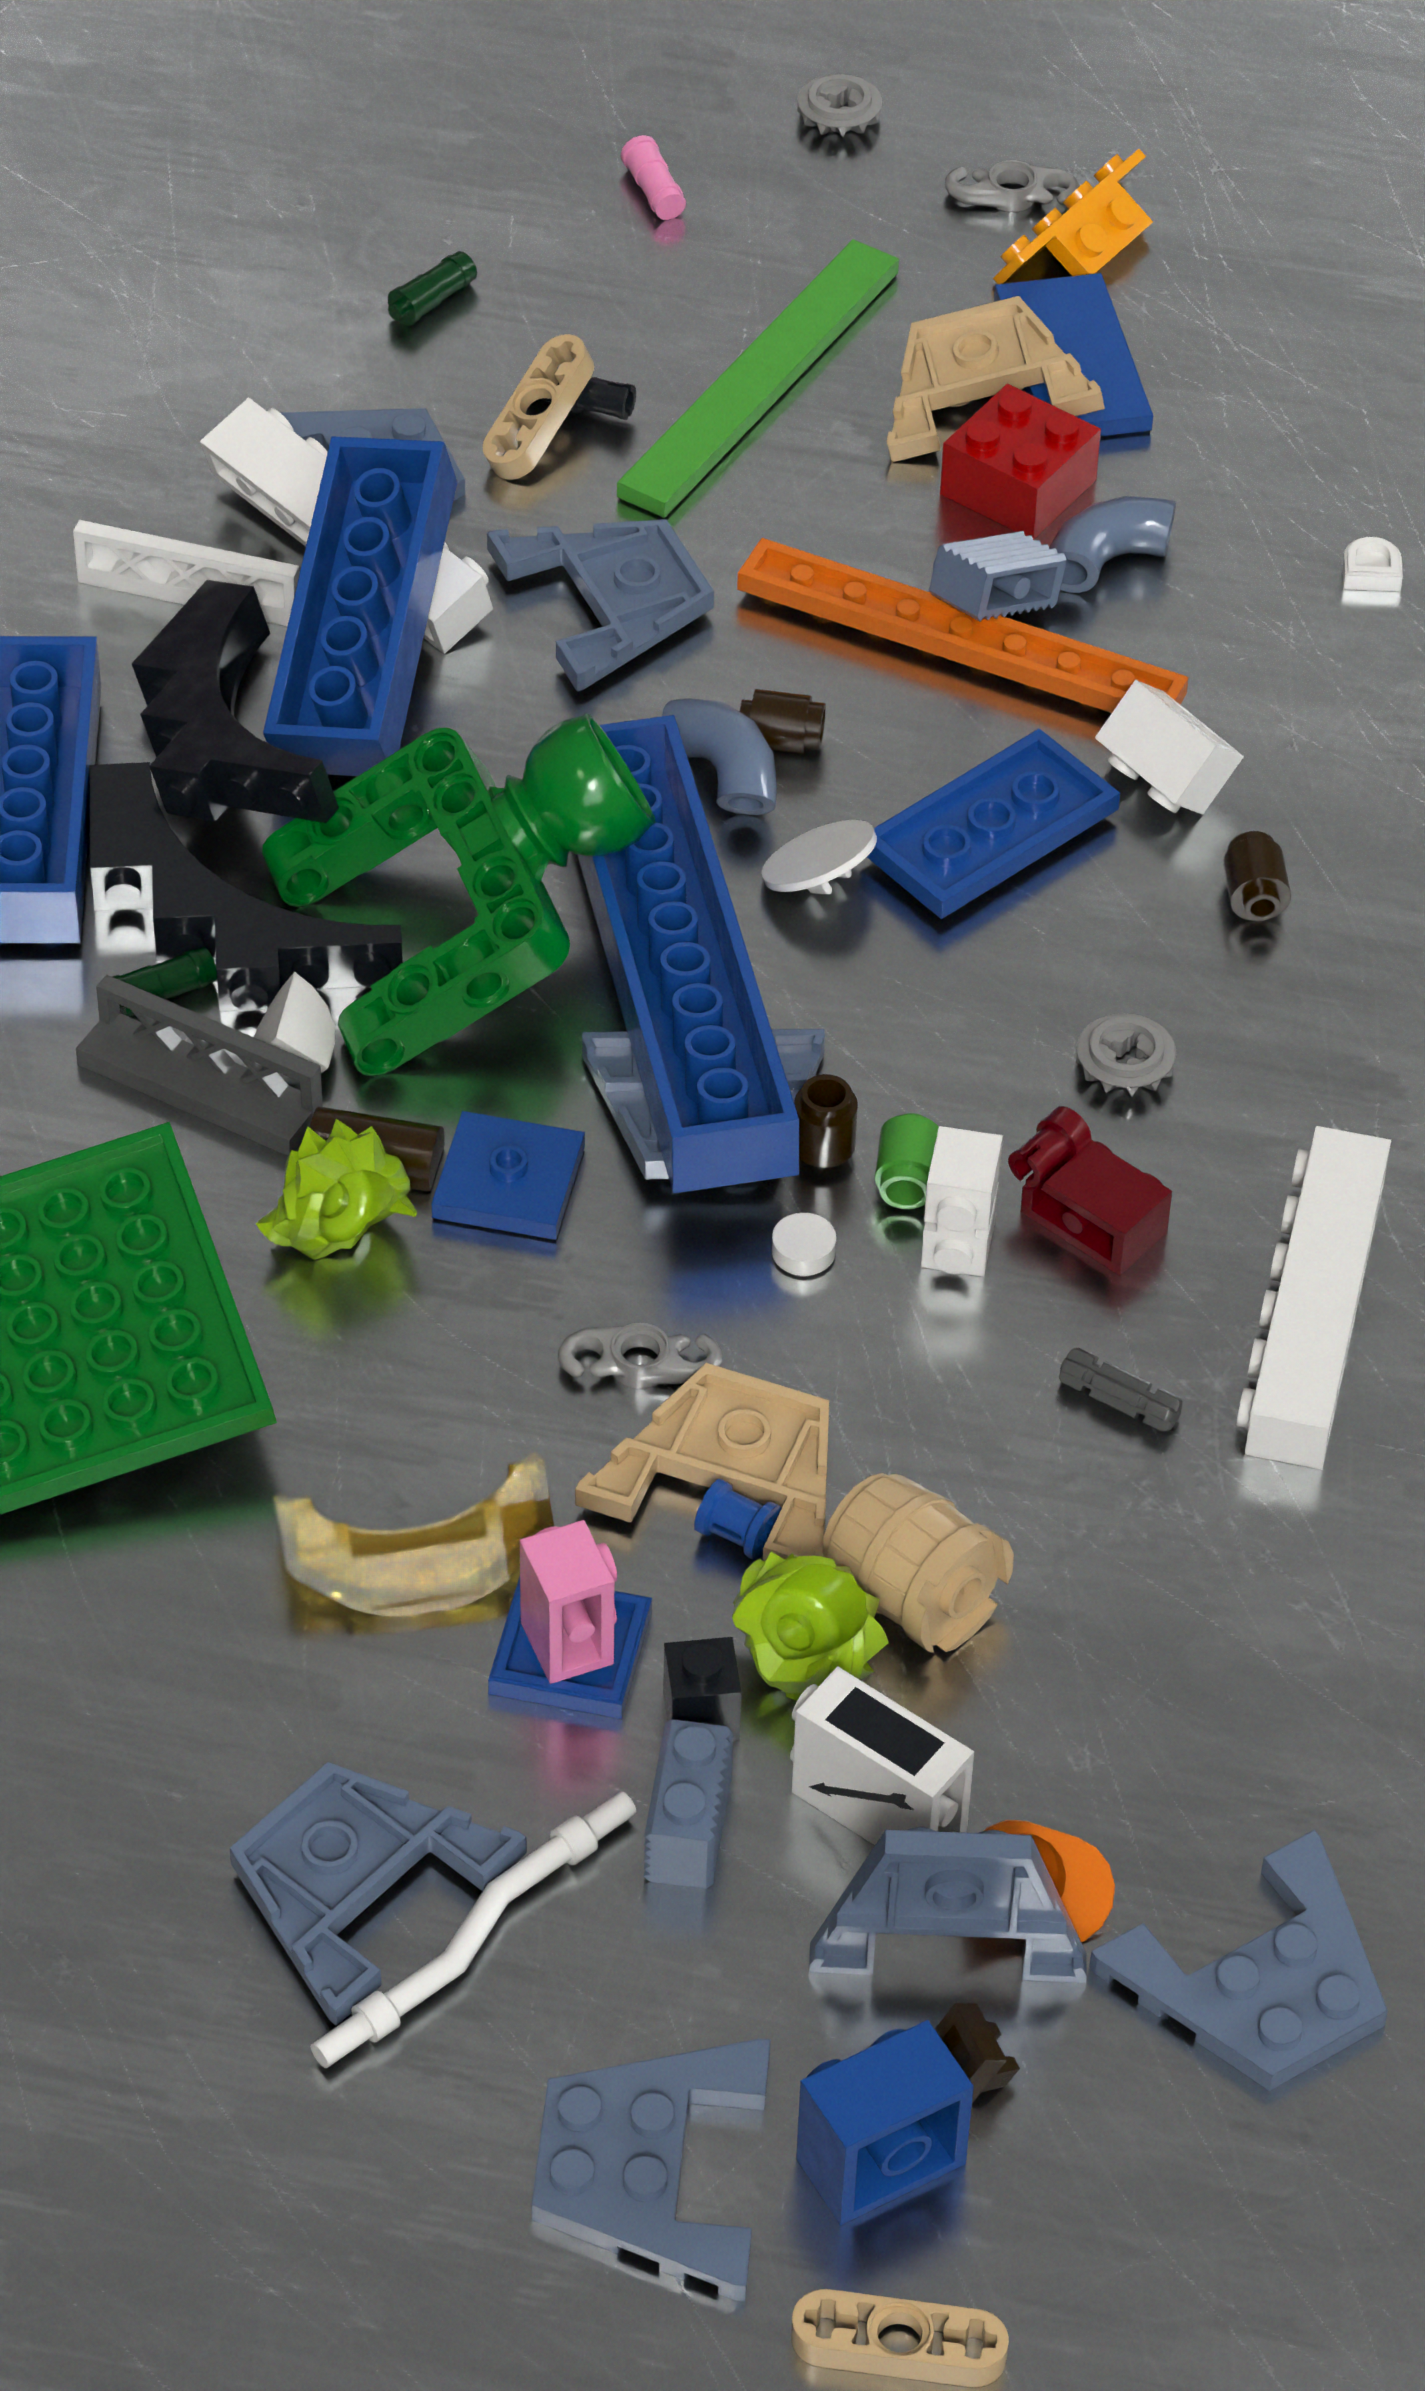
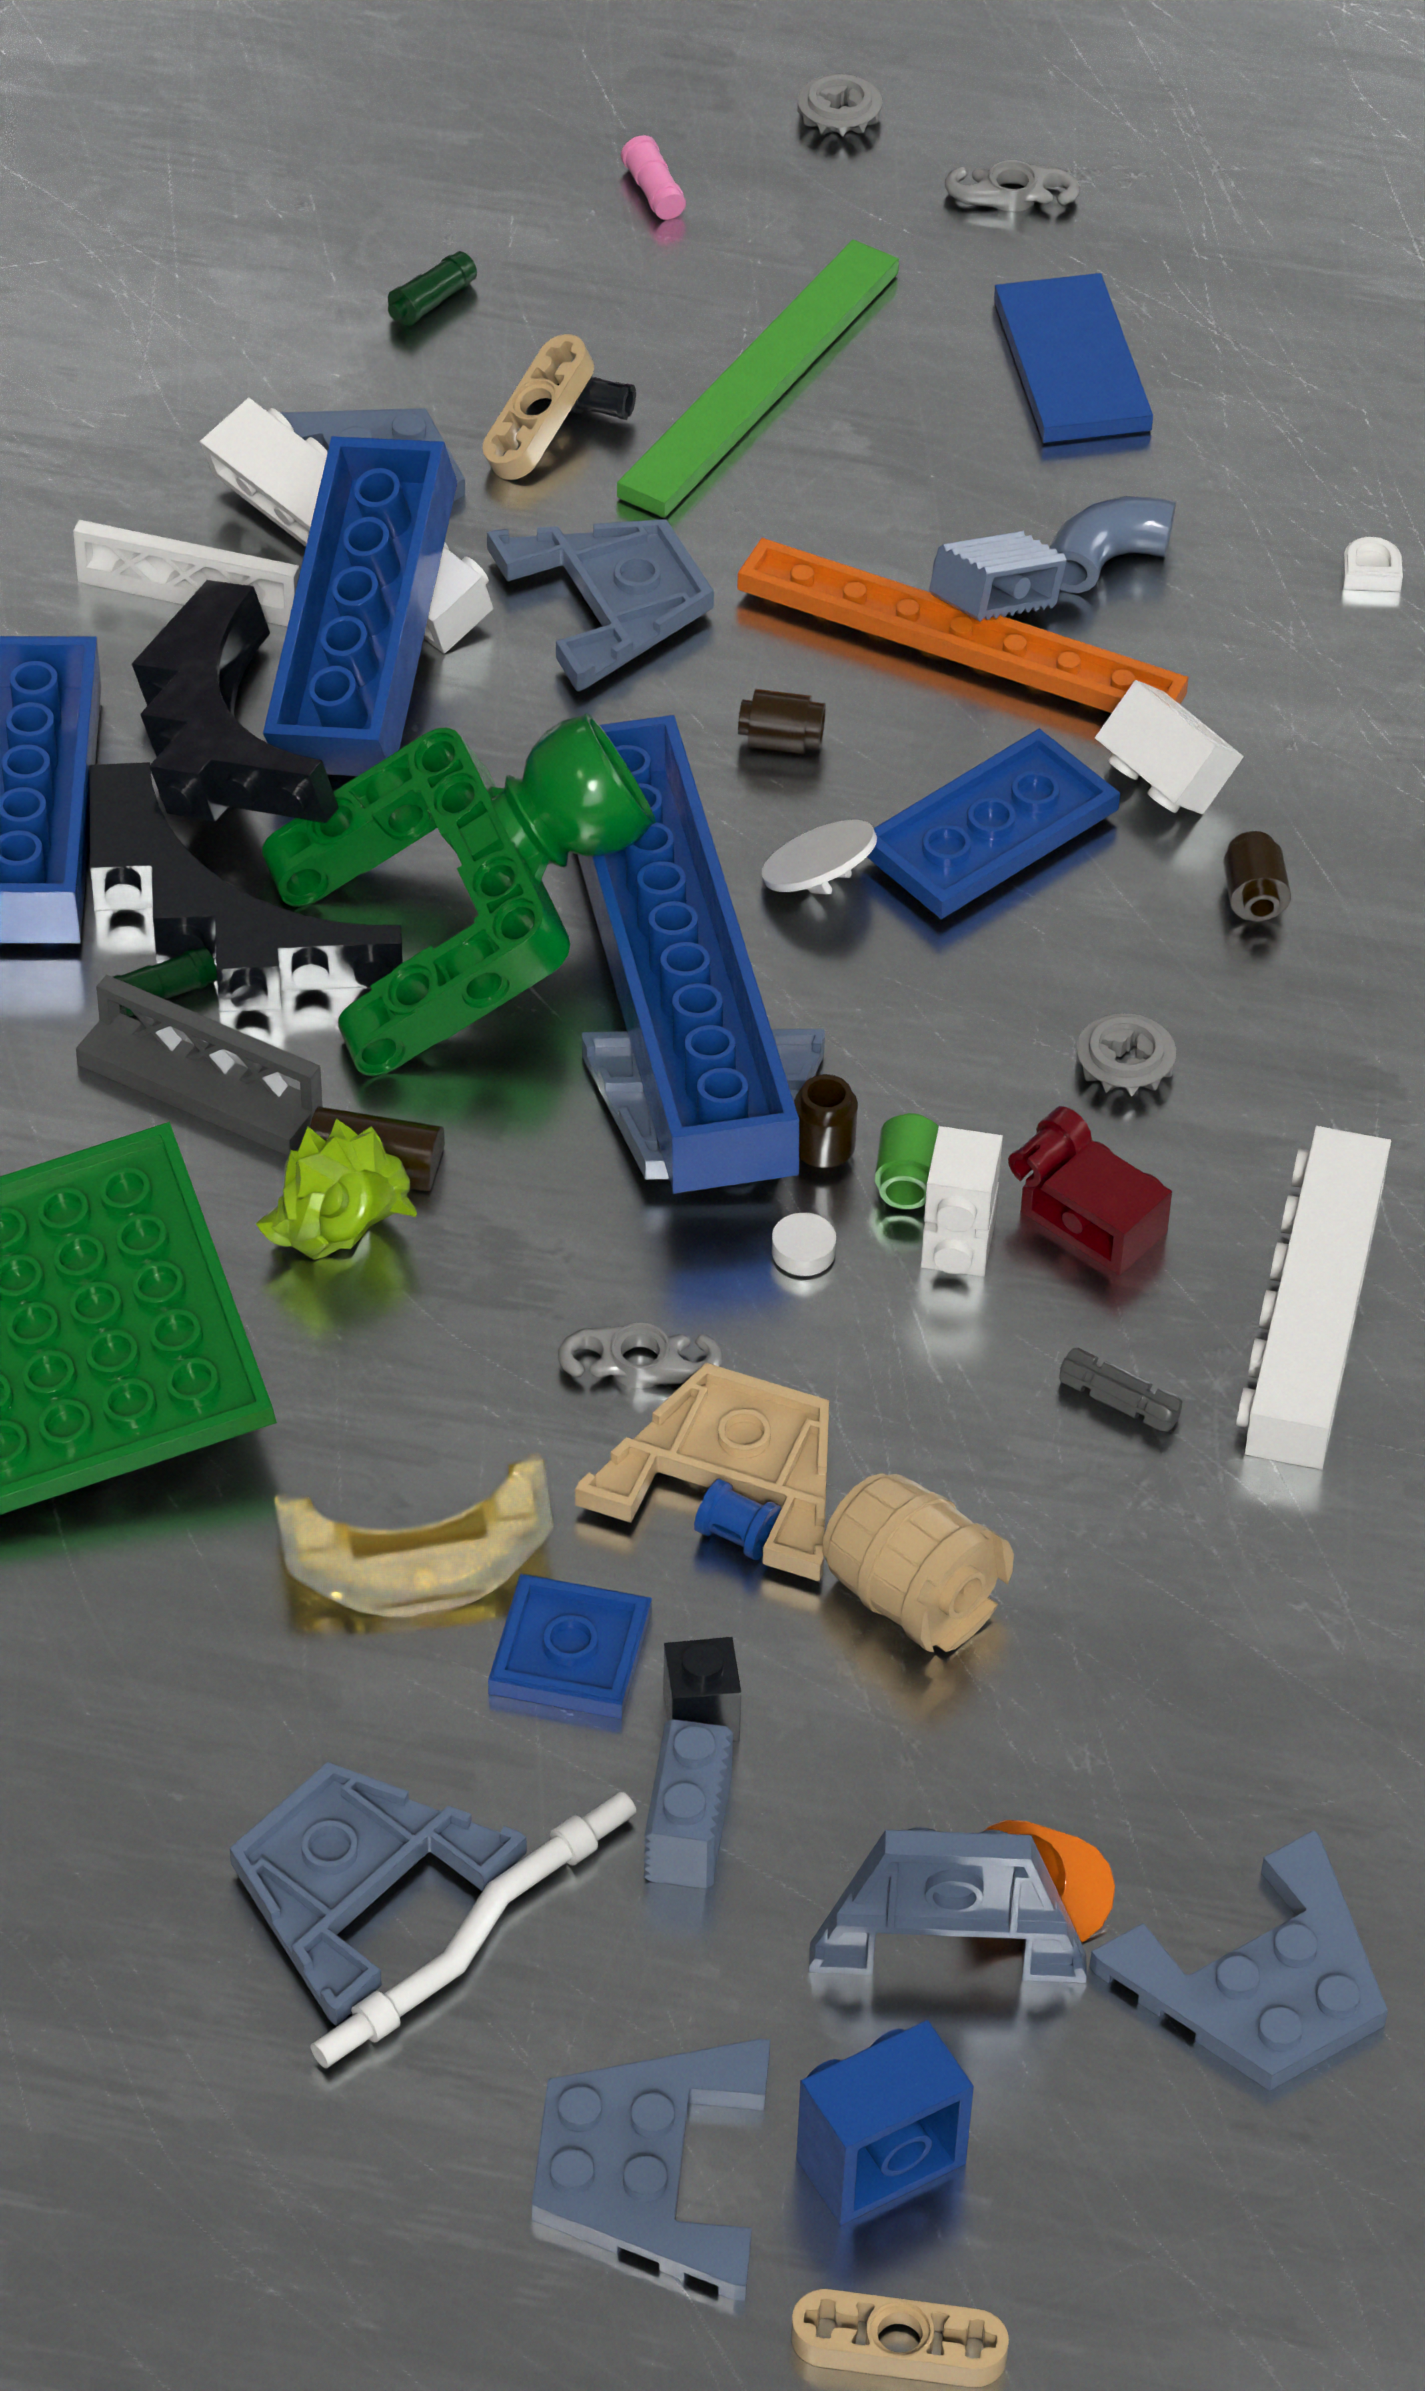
(299, 1023): white brick -> none
(508, 1175): blue plate -> none
(568, 1600): bright pink brick -> none
(735, 749): sand blue cylinder -> none
(806, 1621): lime hair -> none
(876, 1762): white brick -> none
(974, 357): tan wing -> none
(976, 2047): dark brown tile -> none
(1020, 461): red brick -> none
(1091, 231): light orange bracket -> none

